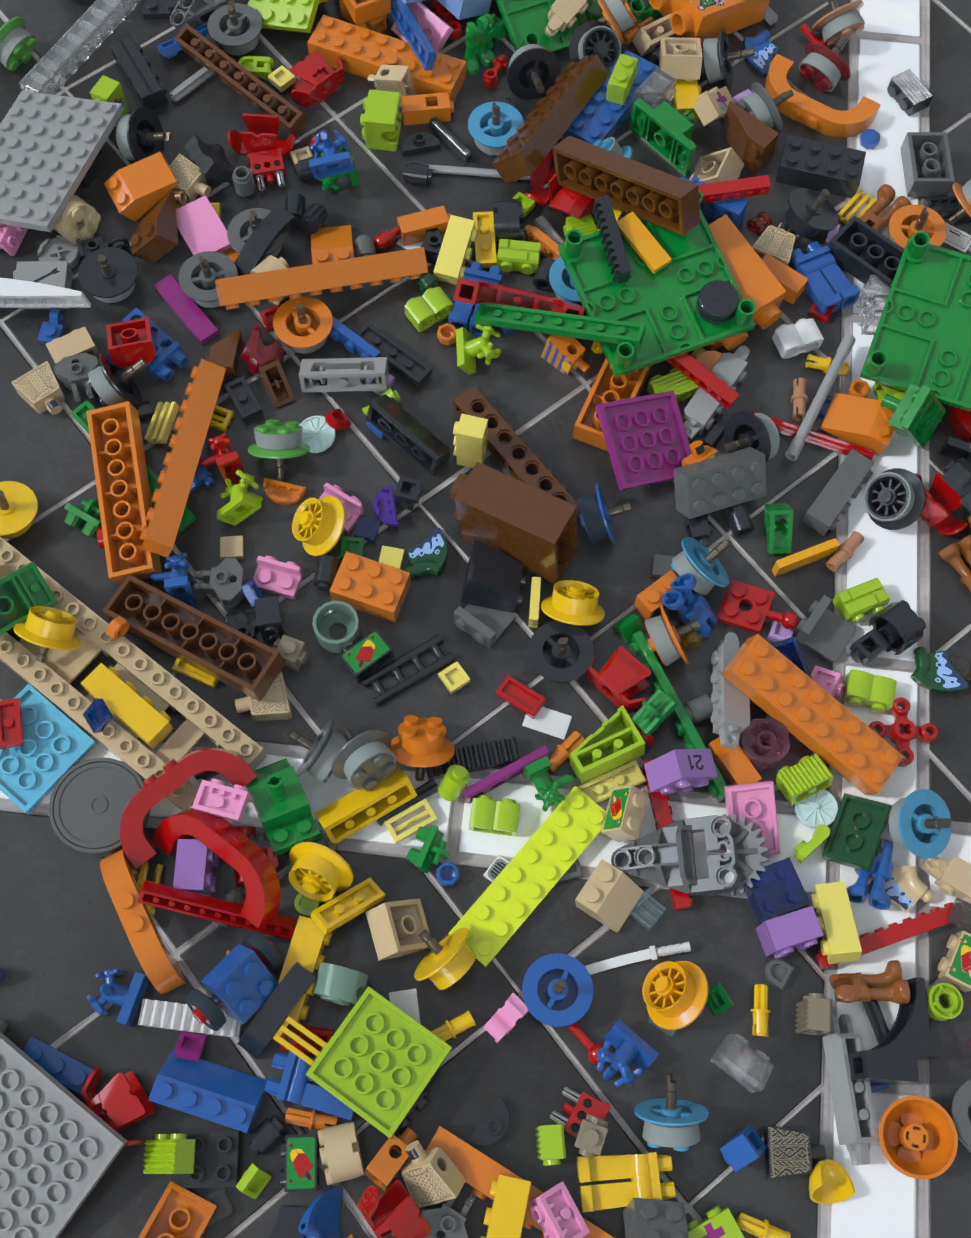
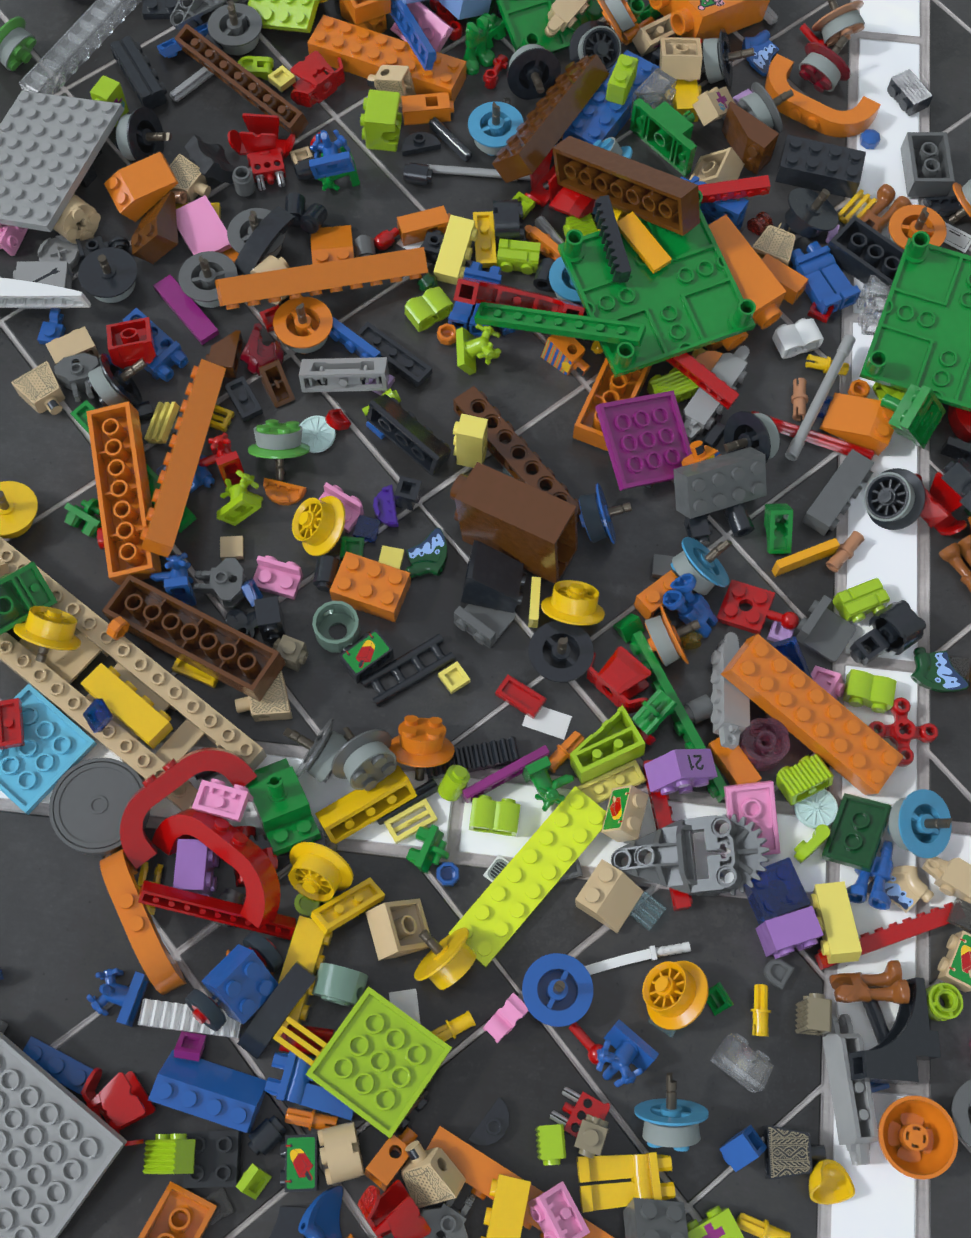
(717, 302): black head -> none

